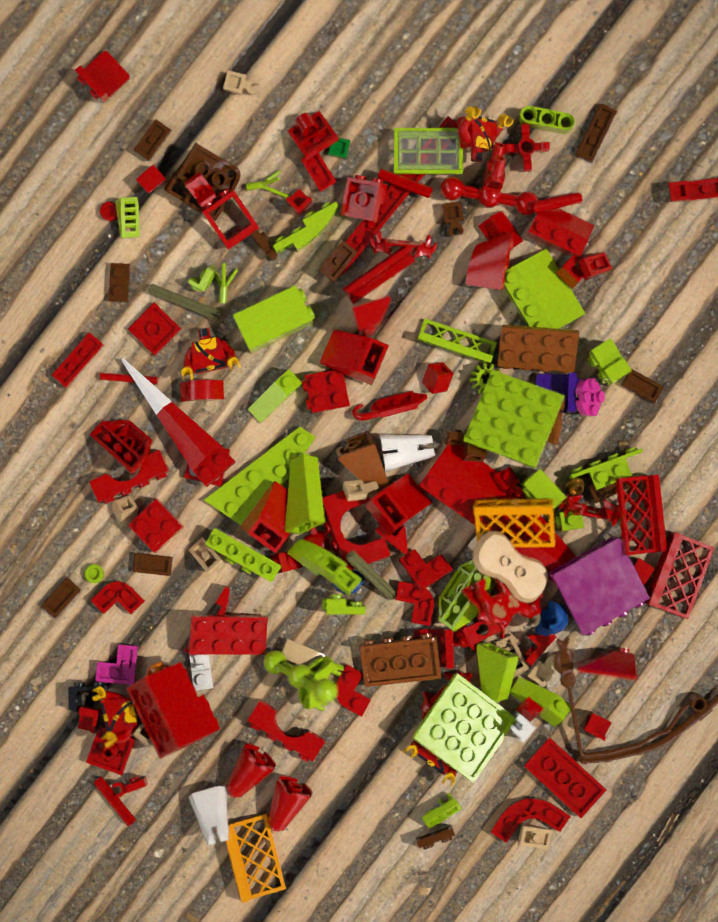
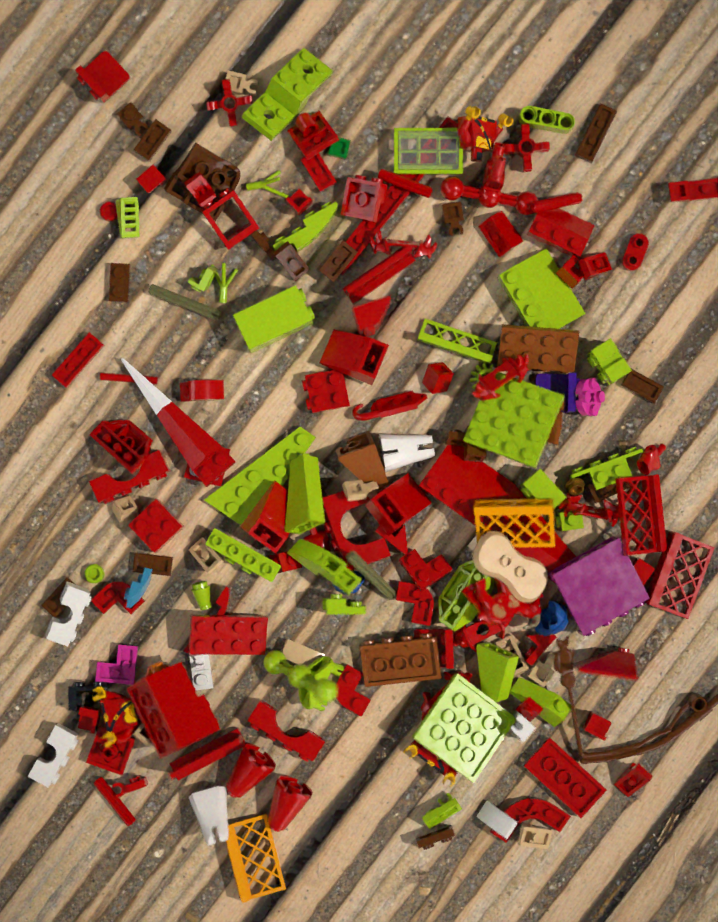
(47, 771): none -> white arch
(63, 630): none -> white arch
(131, 118): none -> reddish brown plate
(138, 588): none -> dark azure slope
(154, 329): red tile -> none
(201, 592): none -> lime cone
(207, 754): none -> red fence
(208, 355): torso -> none
(211, 105): none -> red pin
(275, 396): lime slope -> none
(287, 94): none -> lime bracket
(291, 261): none -> reddish brown plate
(488, 384): none -> red piece
(490, 262): red slope -> none
(496, 819): none -> white slope
(509, 482): red plate -> none
(633, 779): none -> red slope
(635, 251): none -> red plate
(650, 459): none -> red piece

